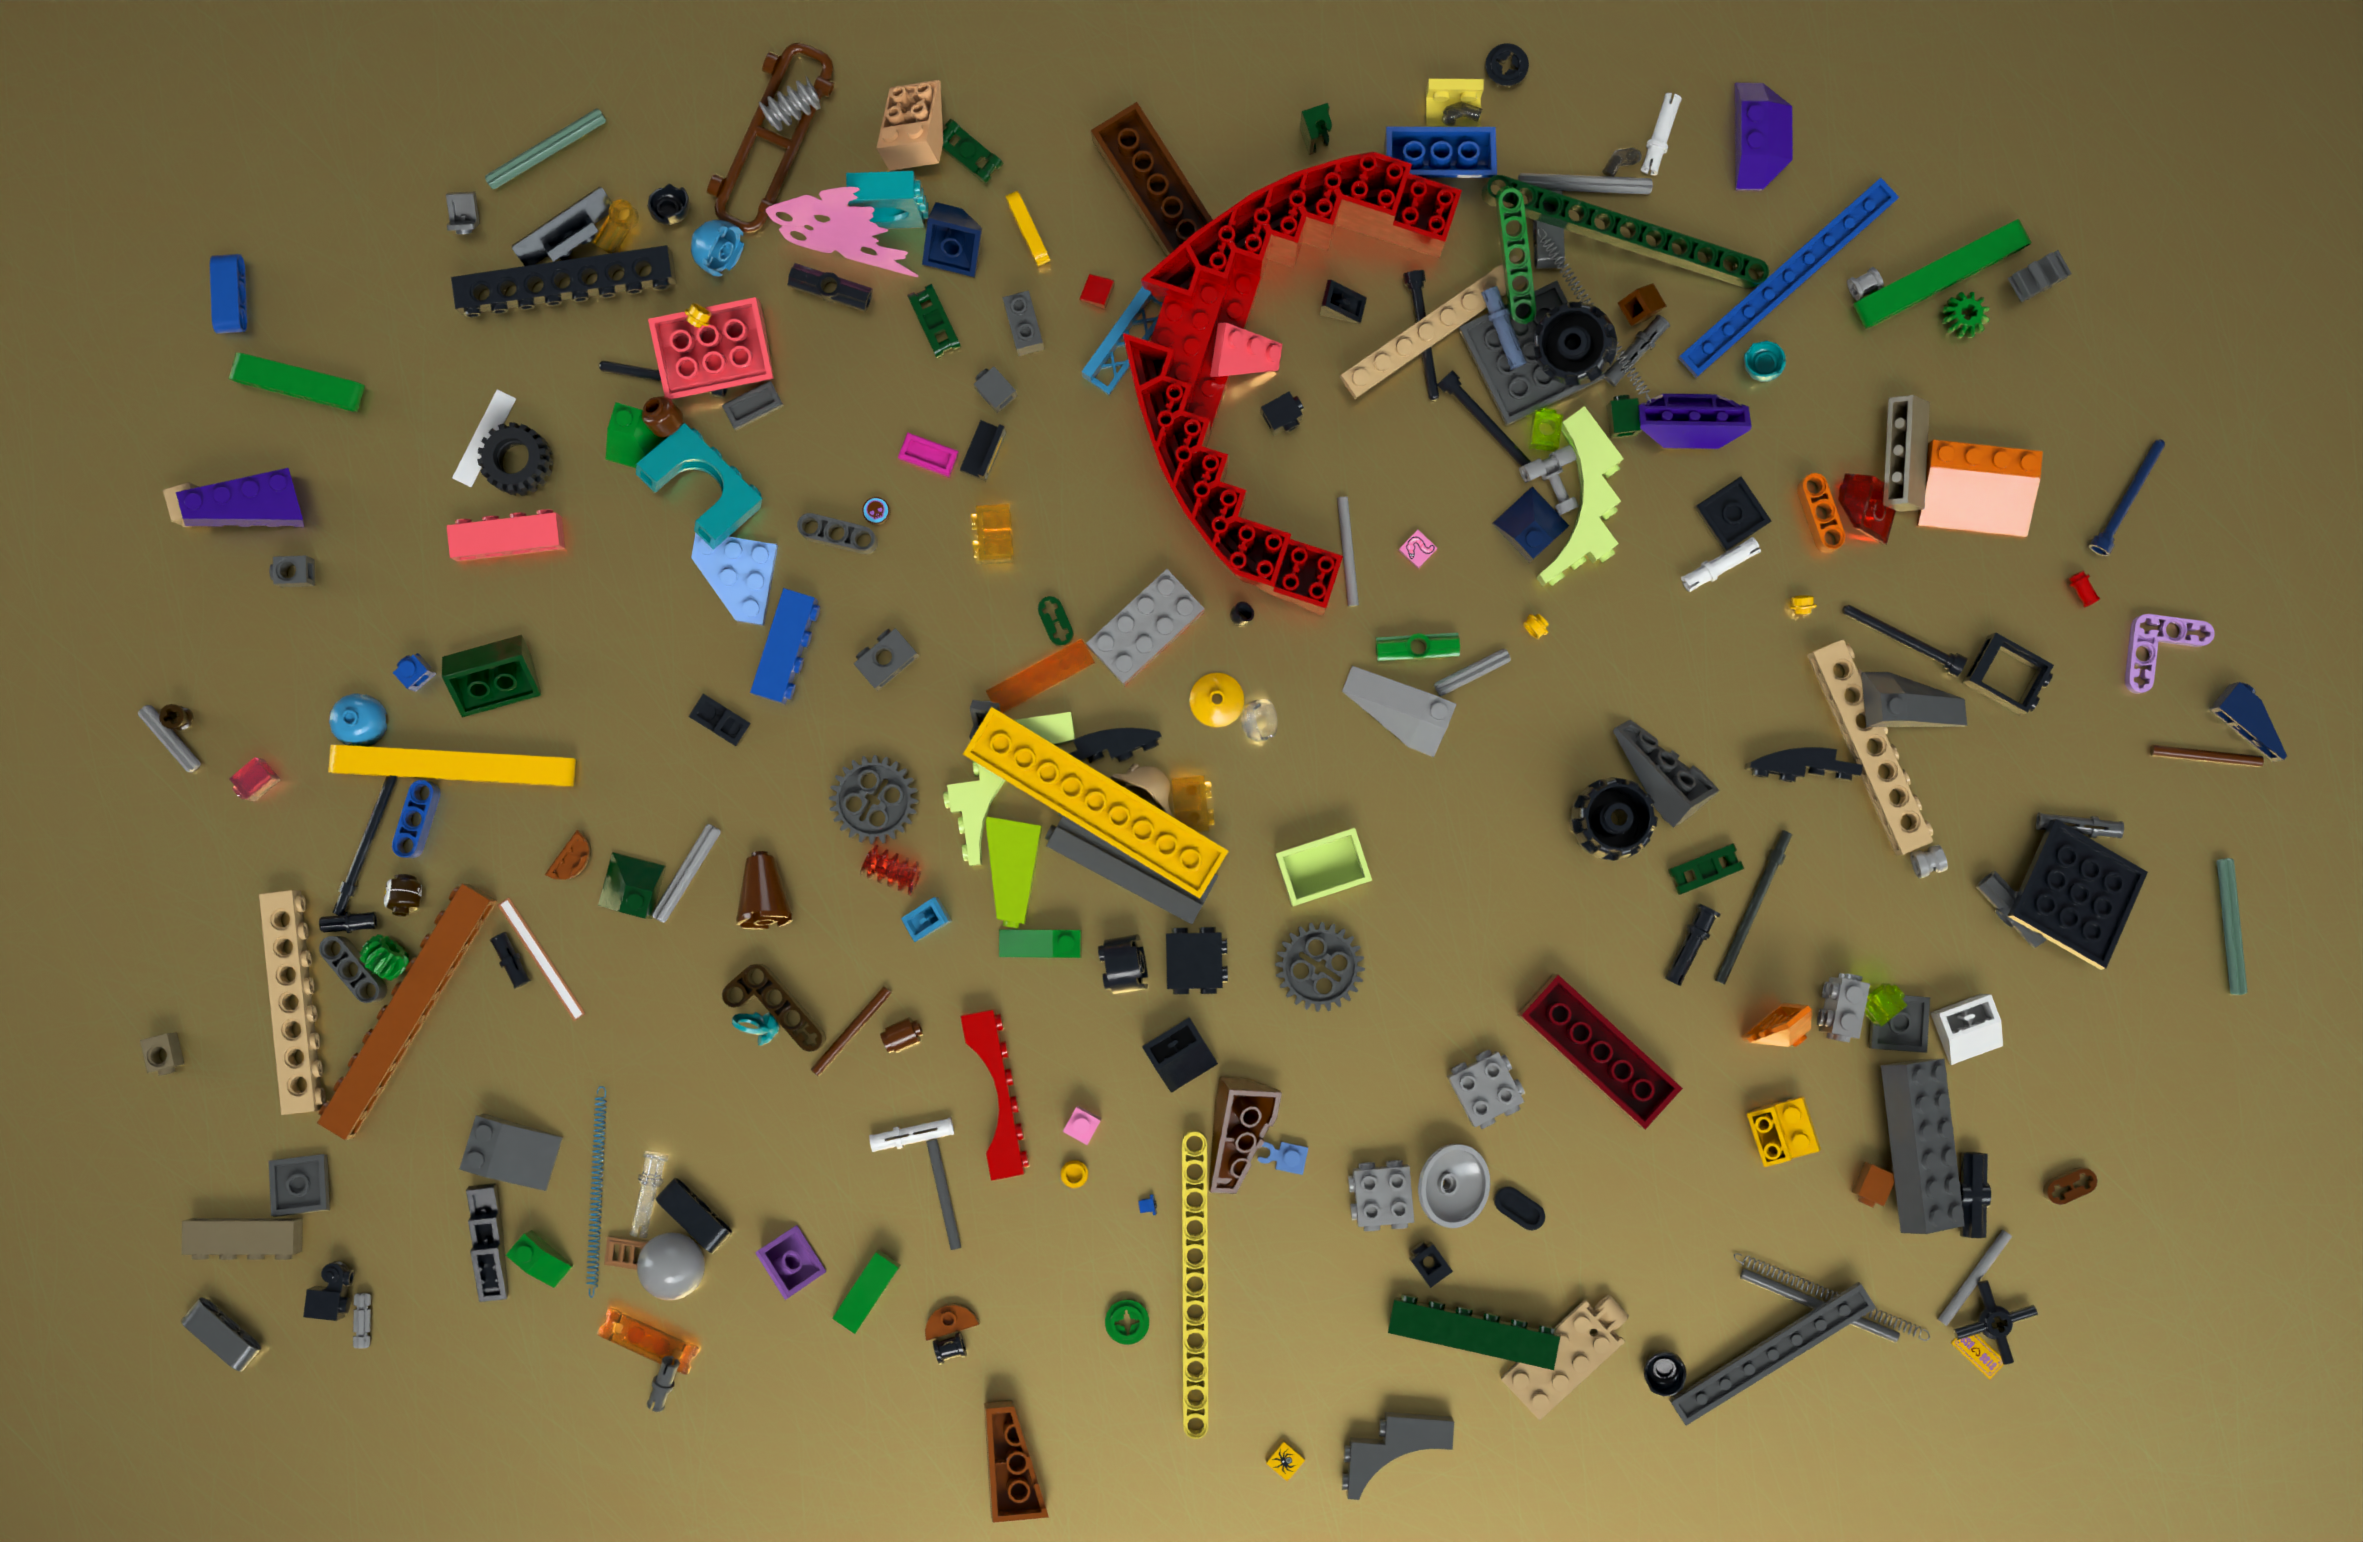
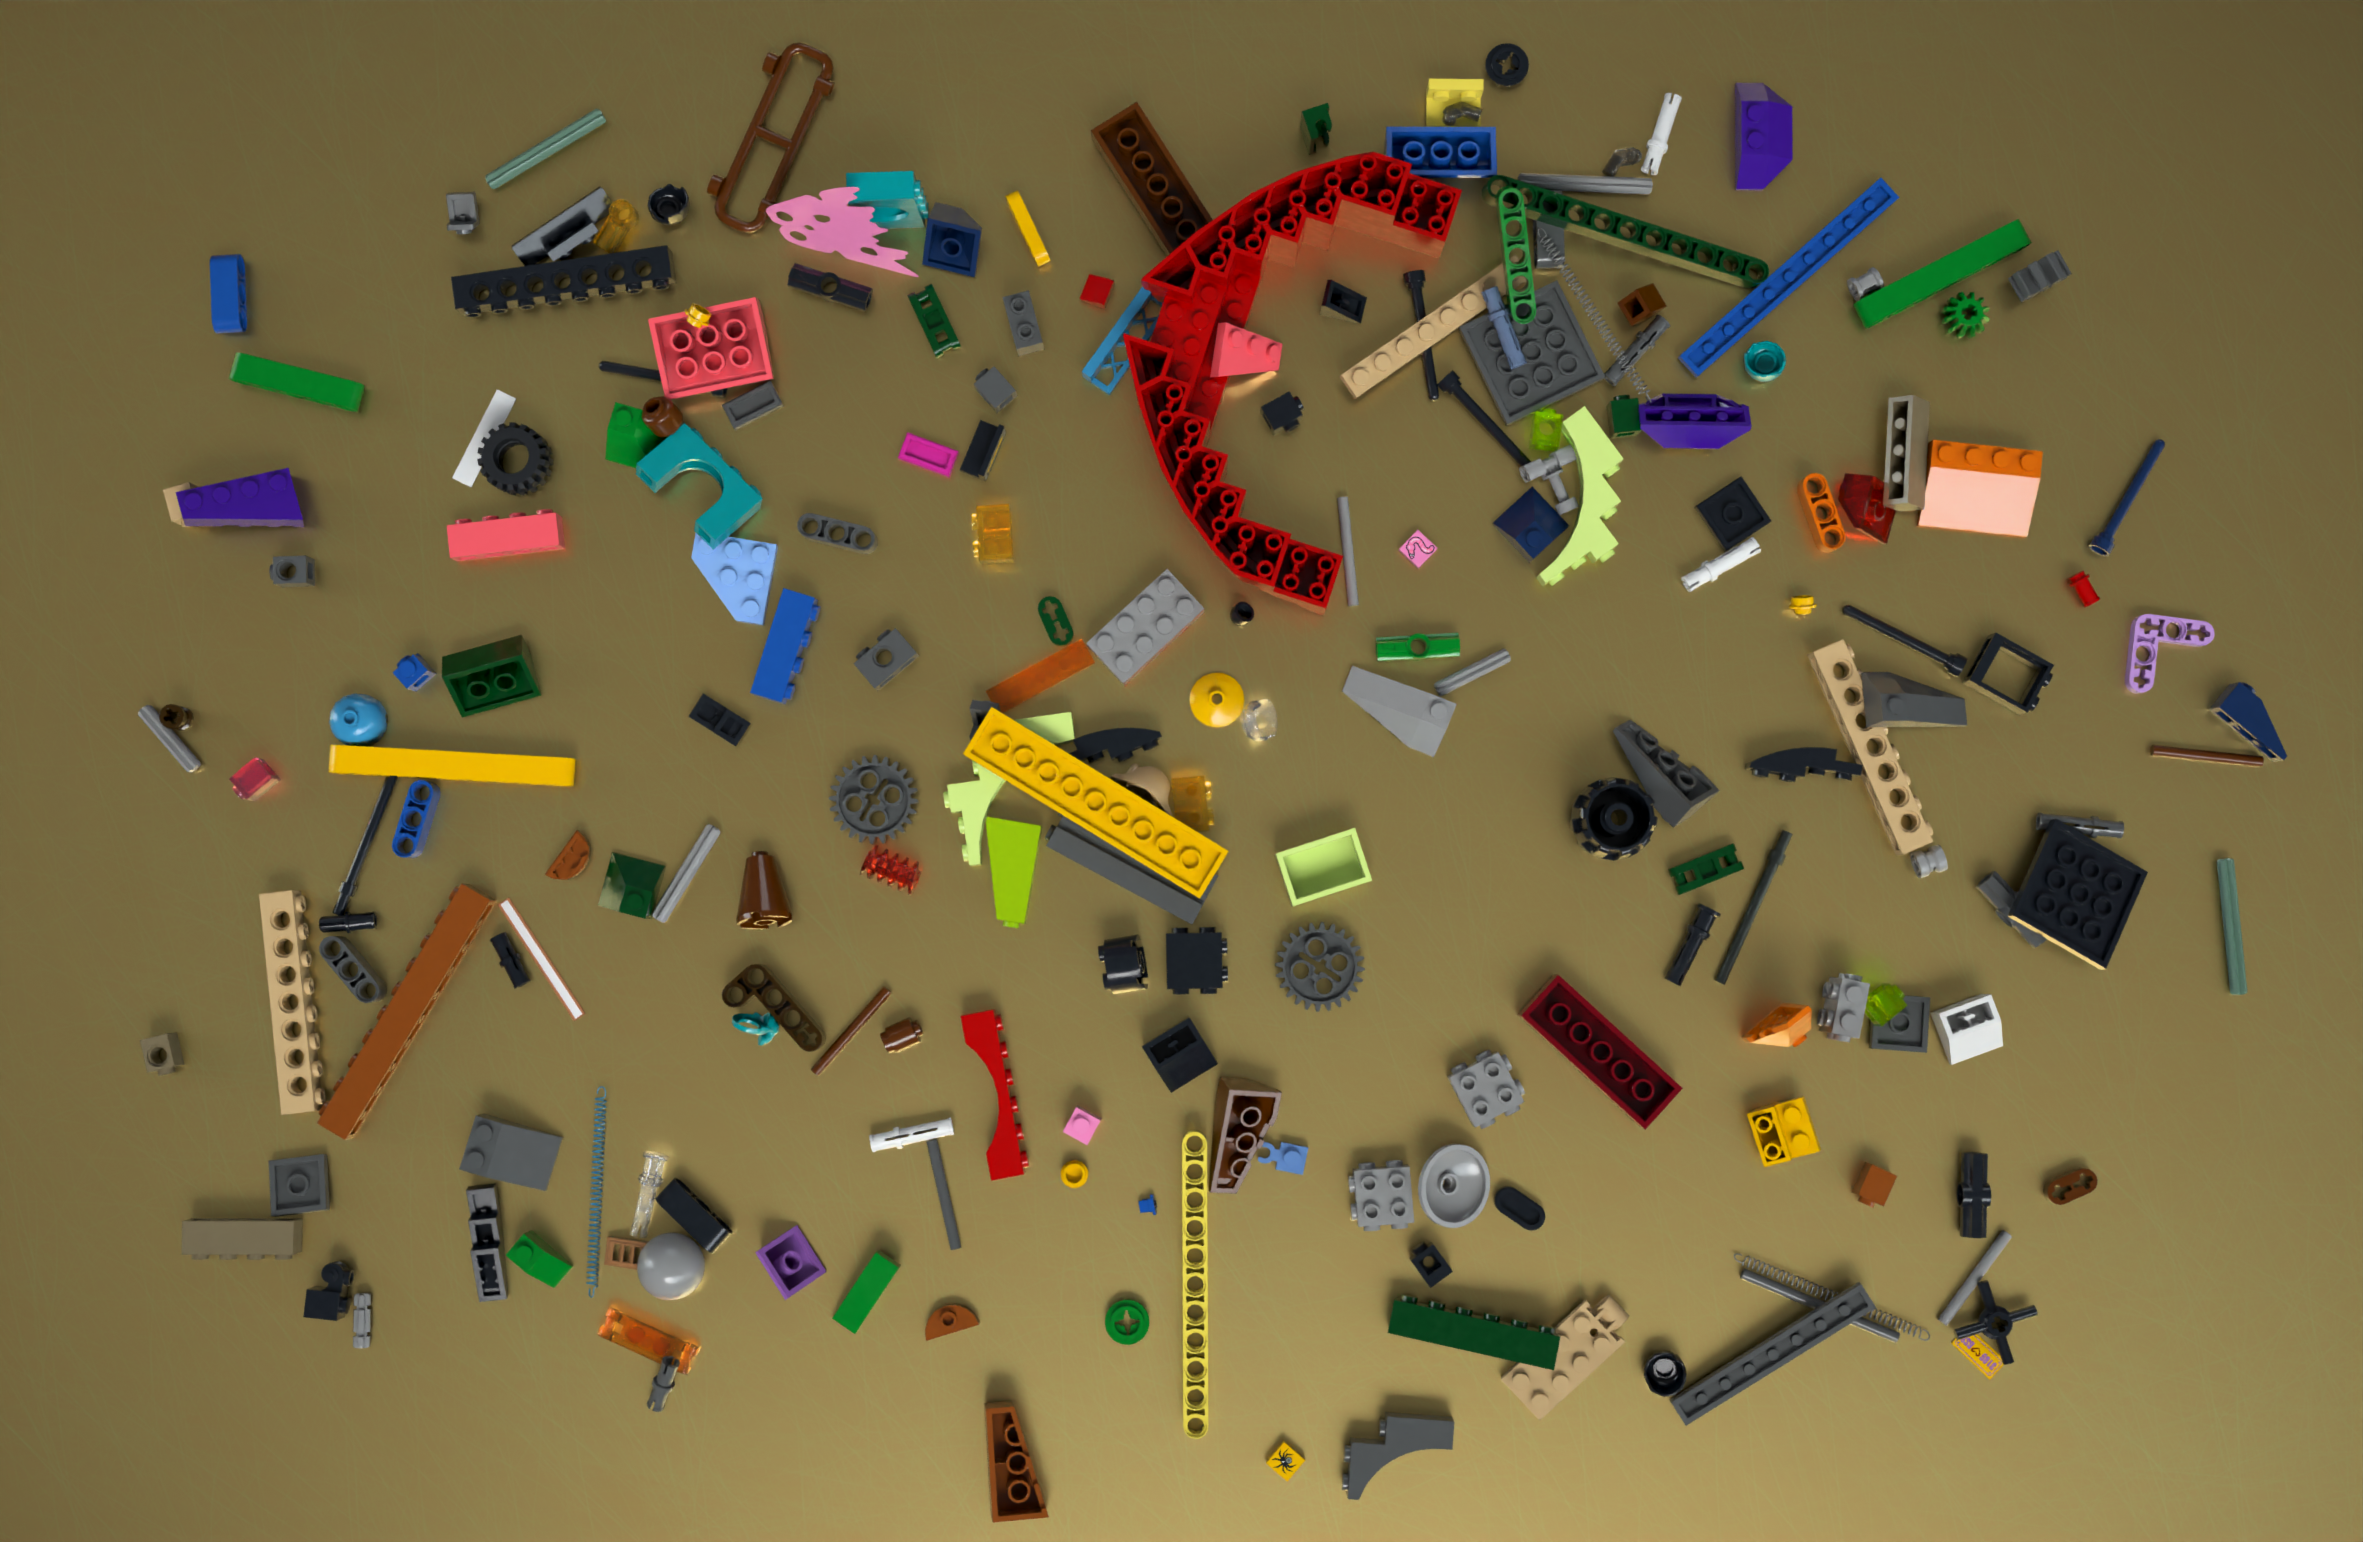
(221, 1334): dark grey beam -> none
(384, 957): green gear -> none
(403, 894): dark brown head -> none
(716, 246): dark azure cylinder -> none
(791, 104): light grey piece -> none
(876, 511): tile -> none
(912, 126): light nougat slope -> none
(926, 919): dark azure slope -> none
(949, 1348): black bush -> none
(969, 152): dark green plate -> none
(1040, 943): green slope -> none
(1536, 625): yellow plate -> none
(1592, 356): black wheel -> none
(1922, 1146): dark grey brick -> none

